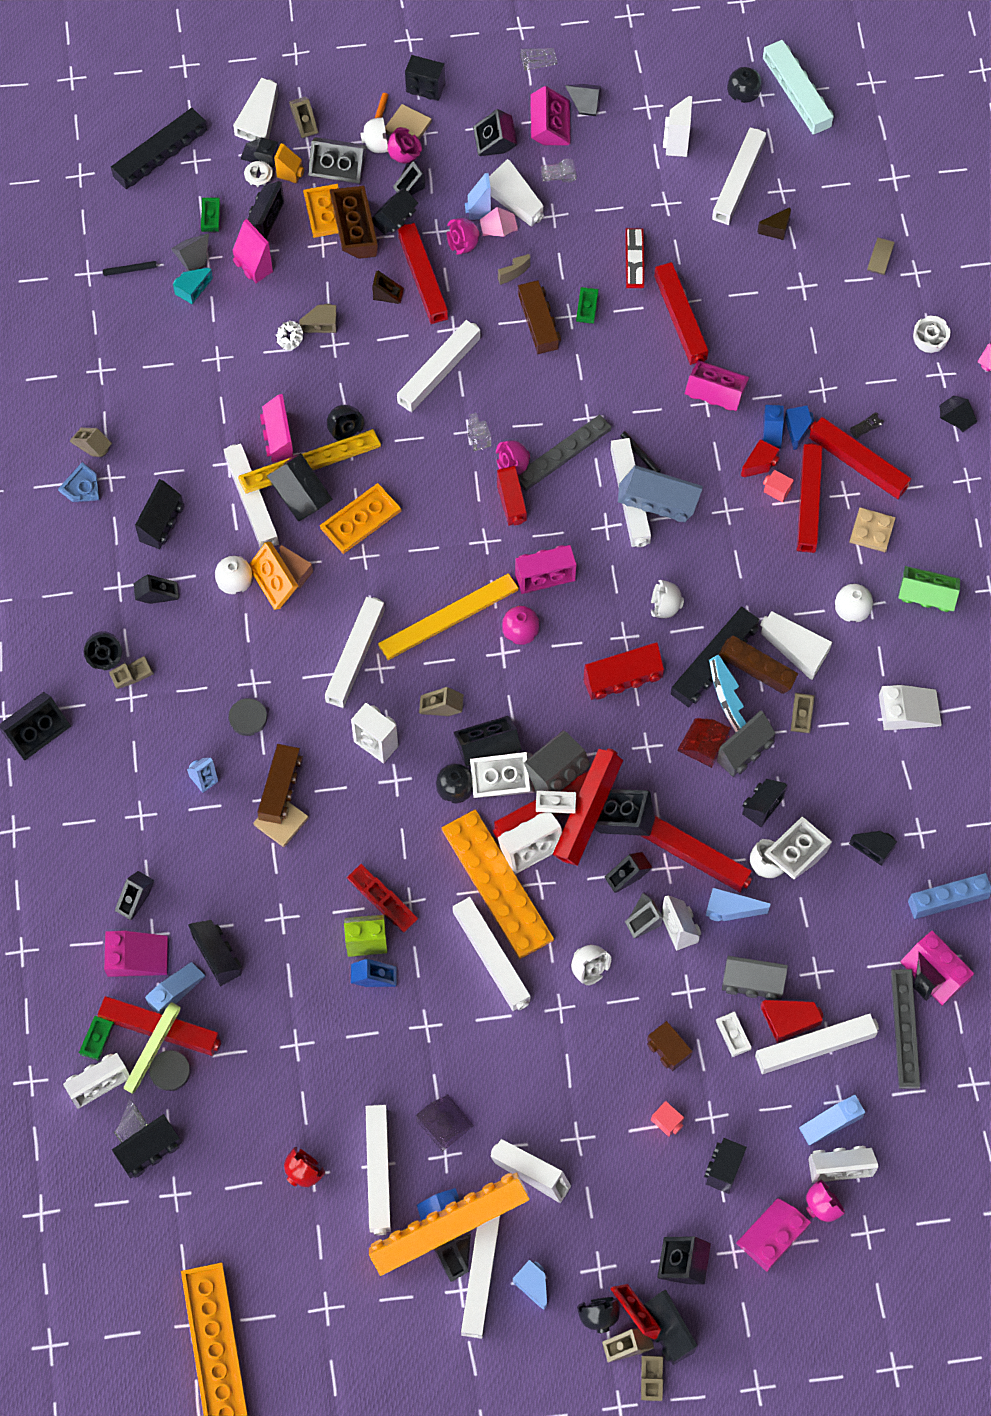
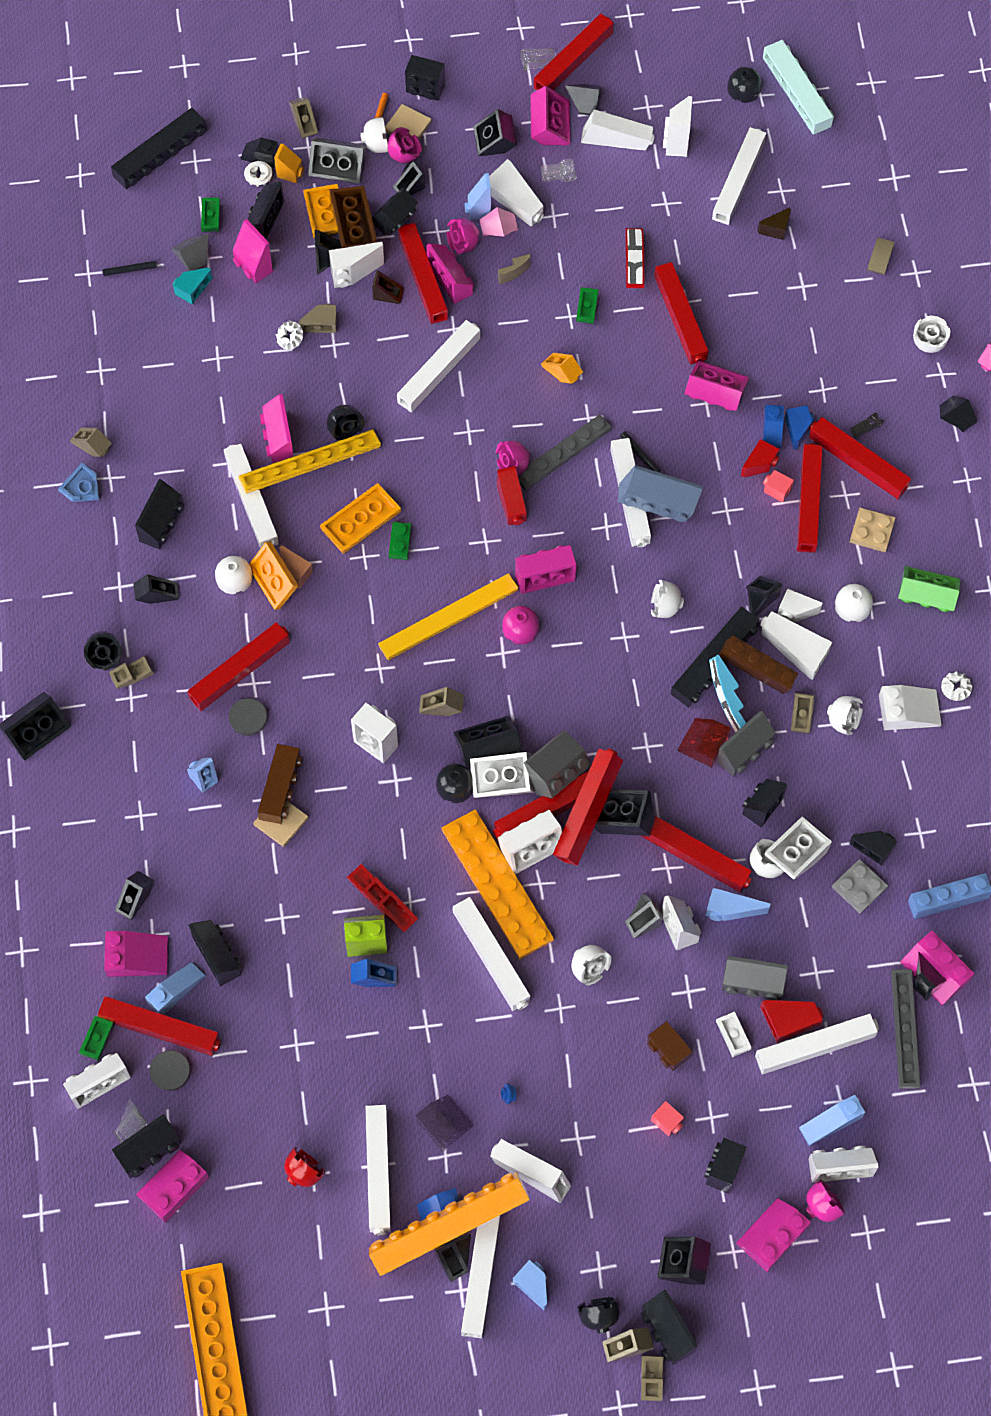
(152, 1047): yellowish green beam -> none
(173, 1185): none -> dark pink slope
(239, 666): none -> red brick
(258, 112): white slope -> none
(299, 487): black slope -> none
(323, 244): none -> black slope
(354, 652): white brick -> none
(355, 263): none -> white slope
(400, 540): none -> green plate
(449, 272): none -> dark pink slope
(478, 433): clear brick -> none
(508, 1093): none -> blue plate
(538, 317): reddish brown brick -> none
(555, 801): white plate -> none
(562, 367): none -> light orange slope
(574, 53): none -> red brick
(616, 132): none -> white slope
(623, 671): red slope -> none
(628, 871): black slope -> none
(636, 1310): red slope -> none
(762, 593): none -> black slope
(798, 607): none -> white slope
(845, 714): none -> white cylinder
(859, 886): none -> light grey plate
(960, 693): none -> white gear

